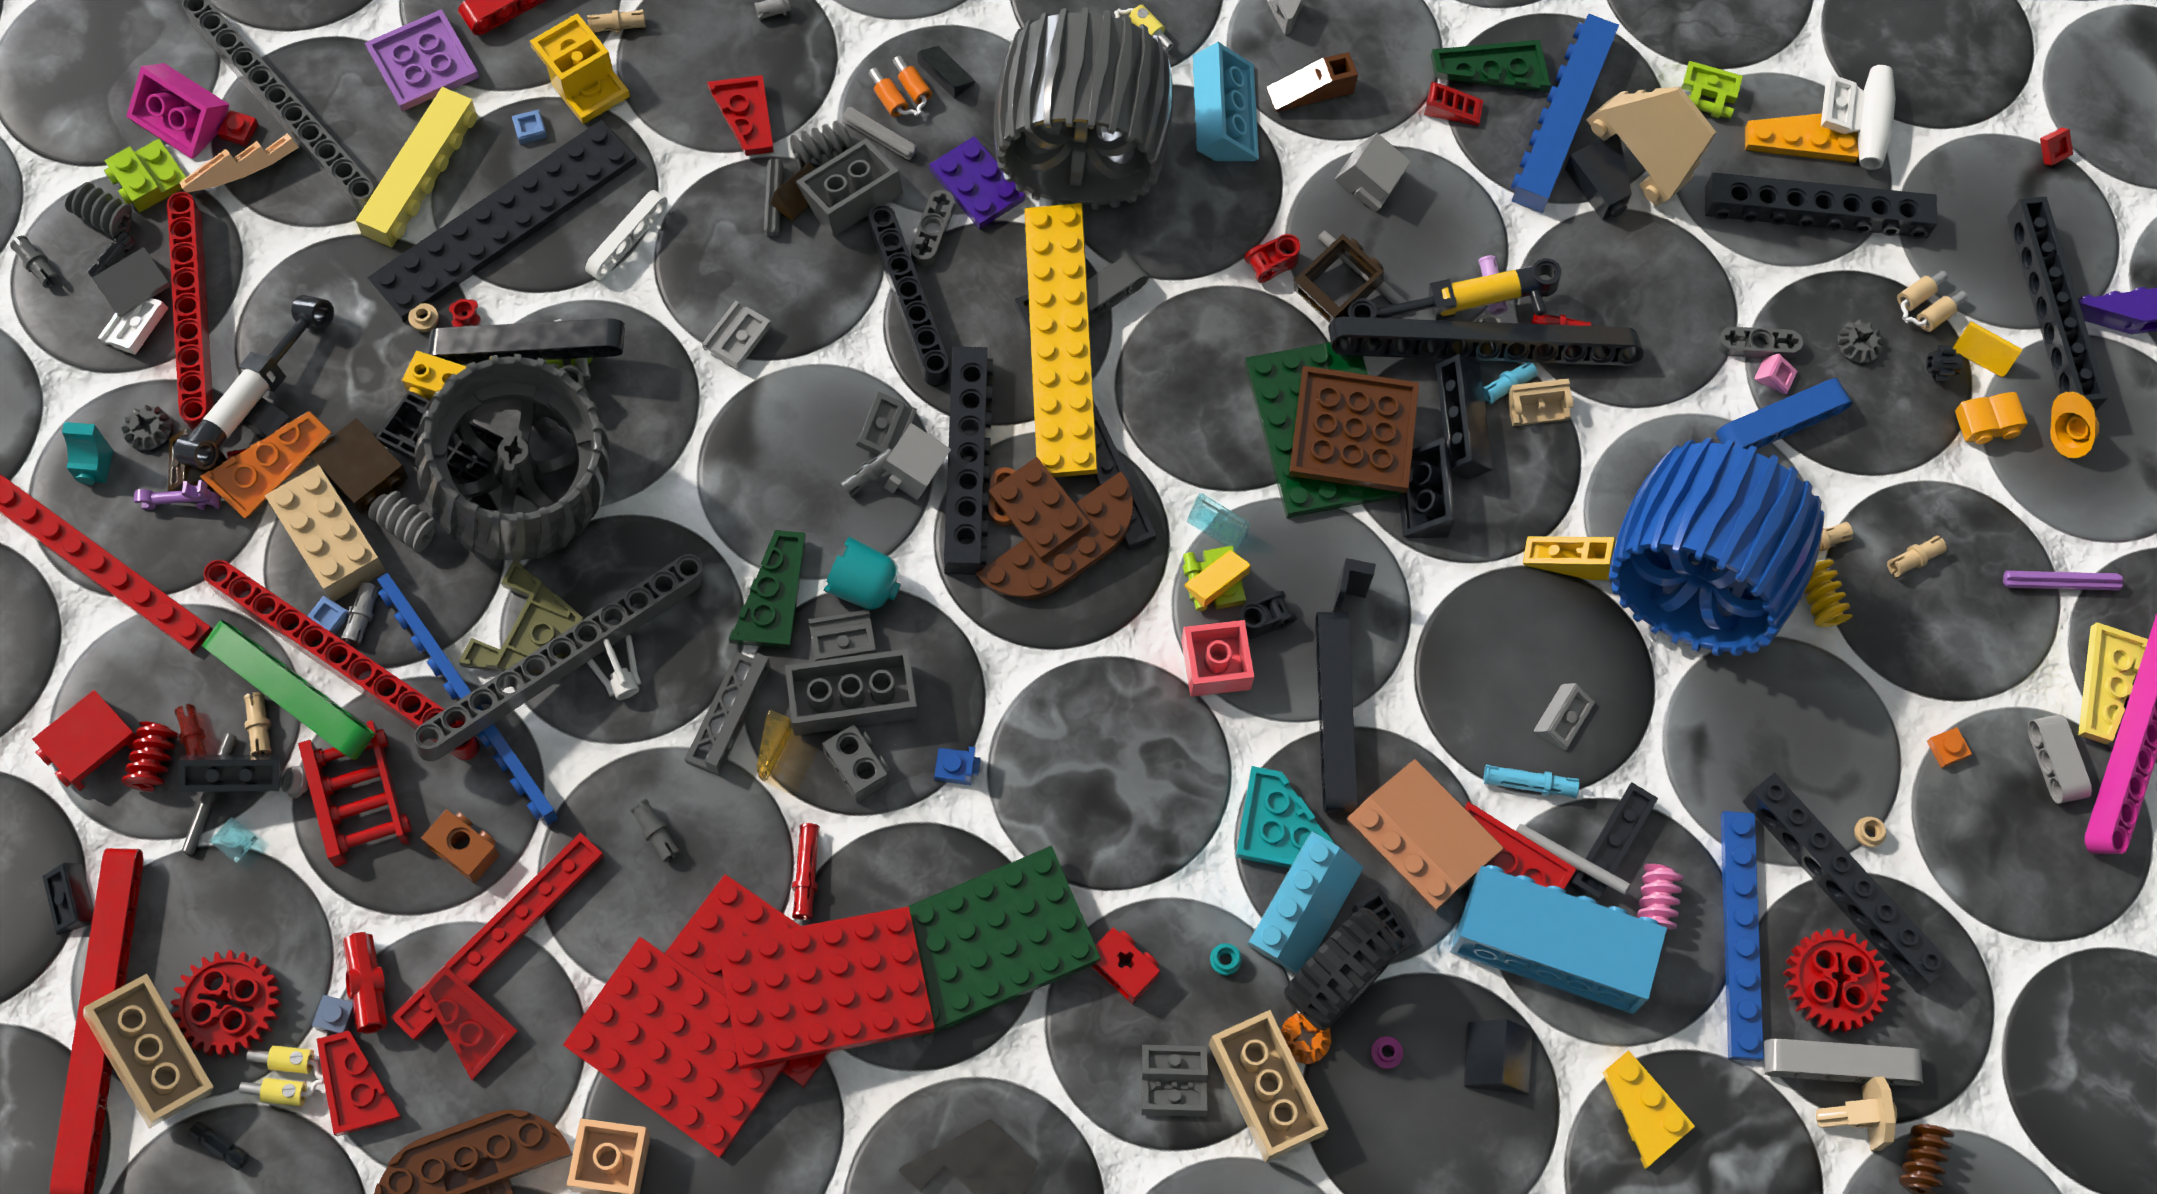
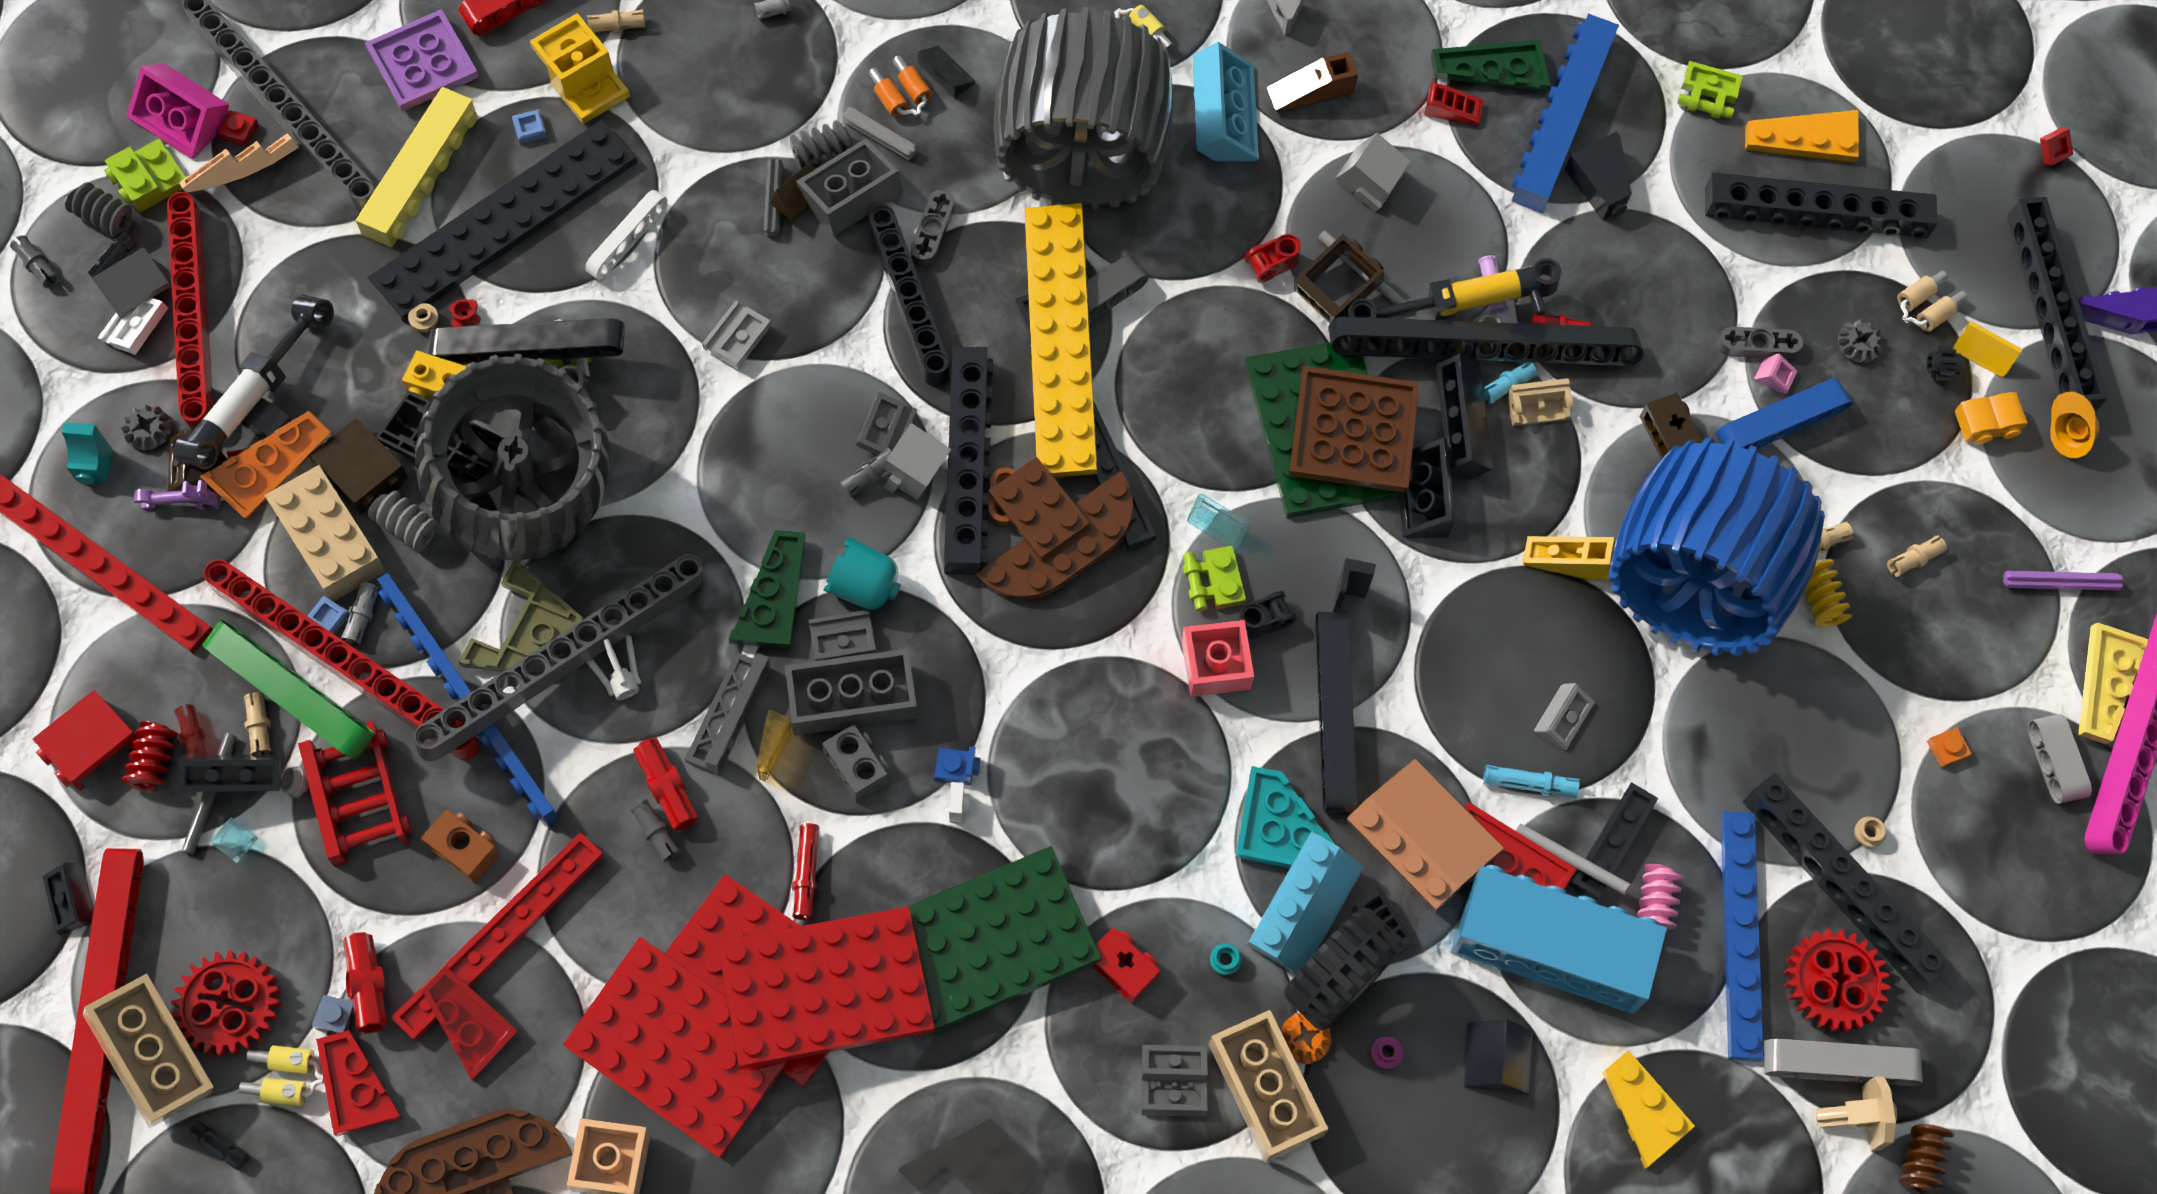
(665, 784): none -> red piece
(745, 111): red wing -> none
(958, 802): none -> white plate
(976, 182): dark purple plate -> none
(1218, 578): yellow slope -> none
(1661, 132): tan wedge -> none
(1669, 423): none -> dark brown brick
(1865, 112): white plate -> none

